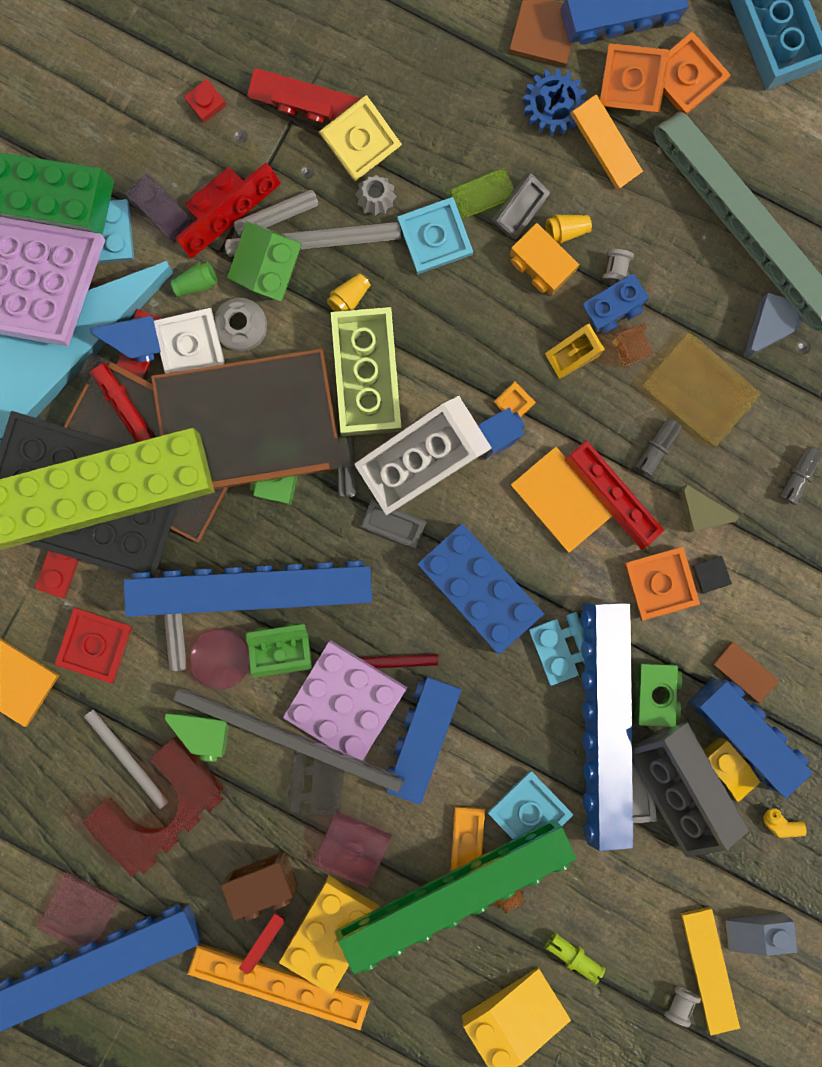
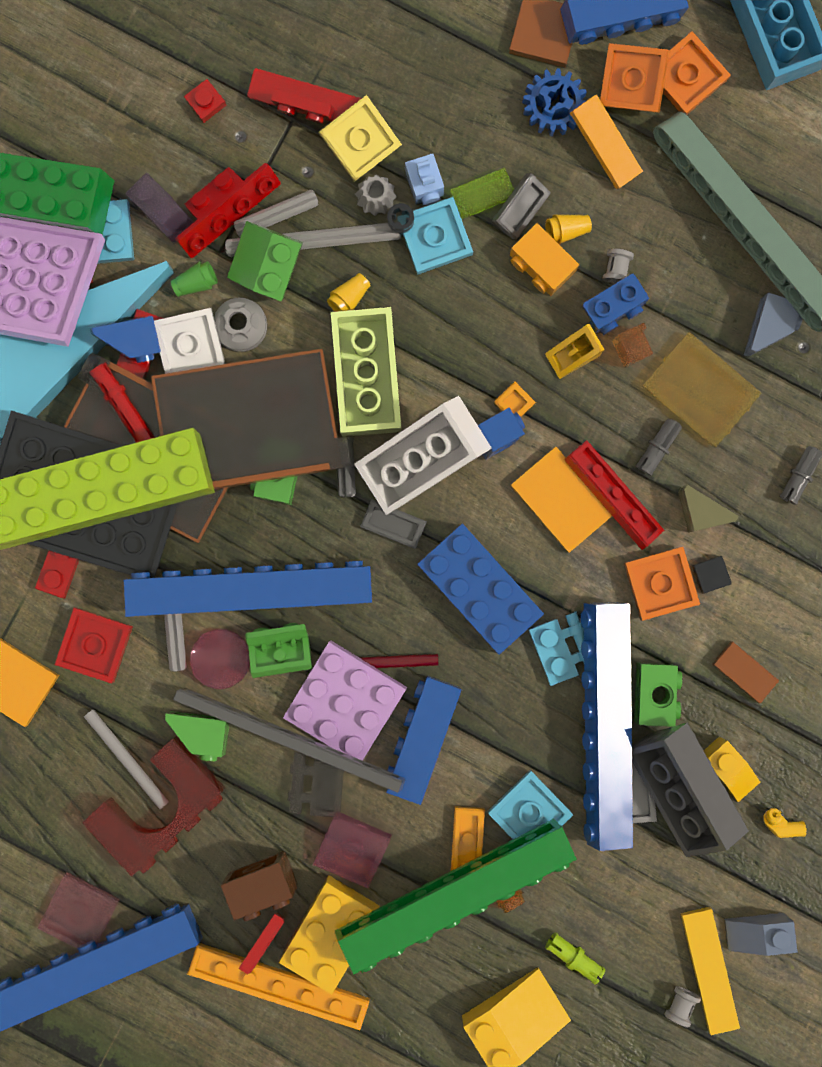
(403, 209): none -> black bush
(424, 179): none -> light blue brick
(756, 741): blue brick -> none

